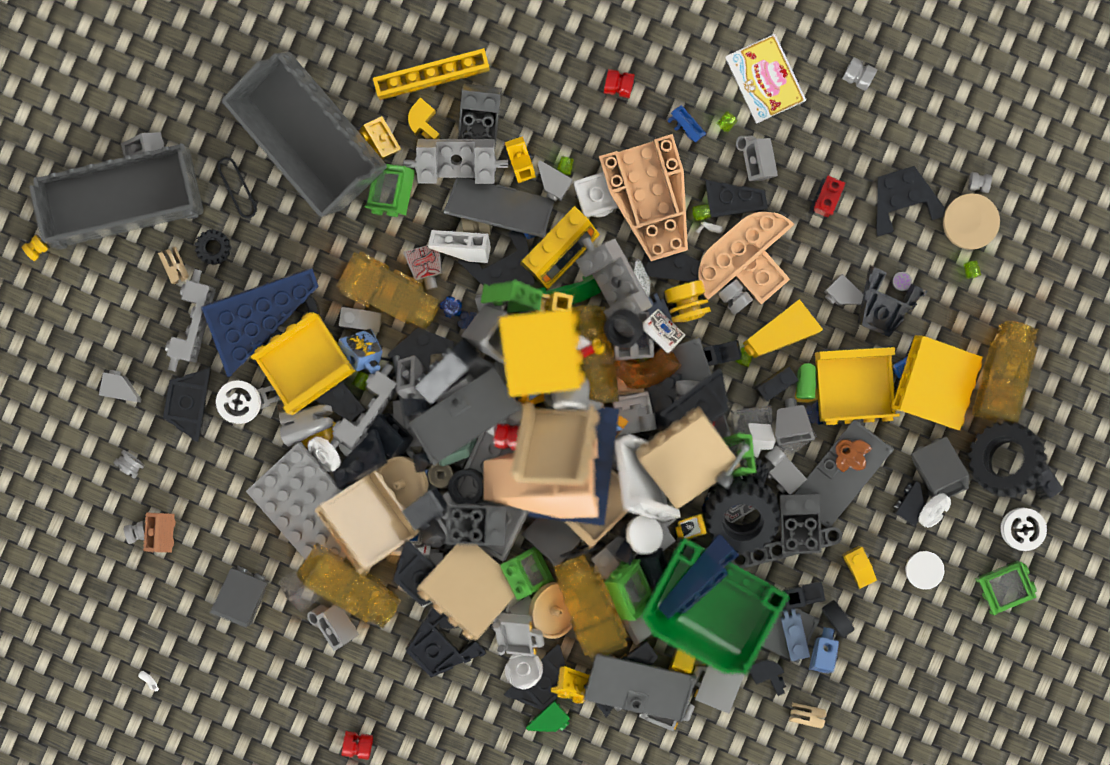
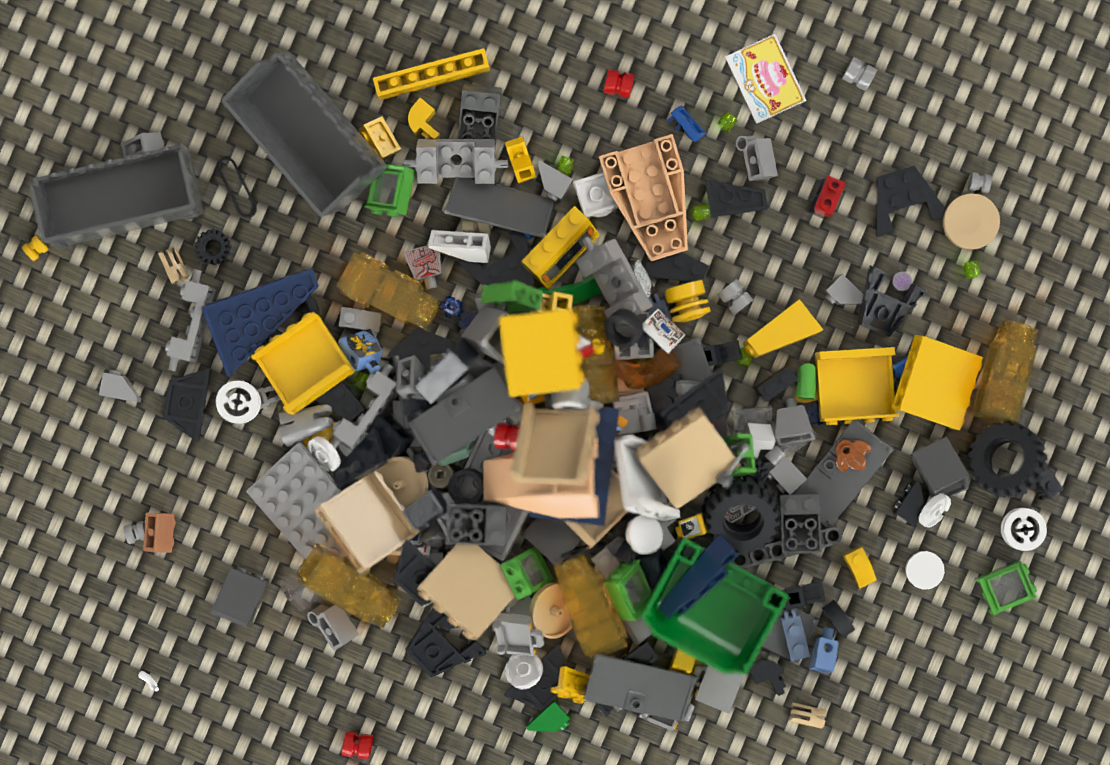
(129, 464): light grey wheel -> none
(711, 227): white piece -> none
(744, 255): light nougat plate -> none

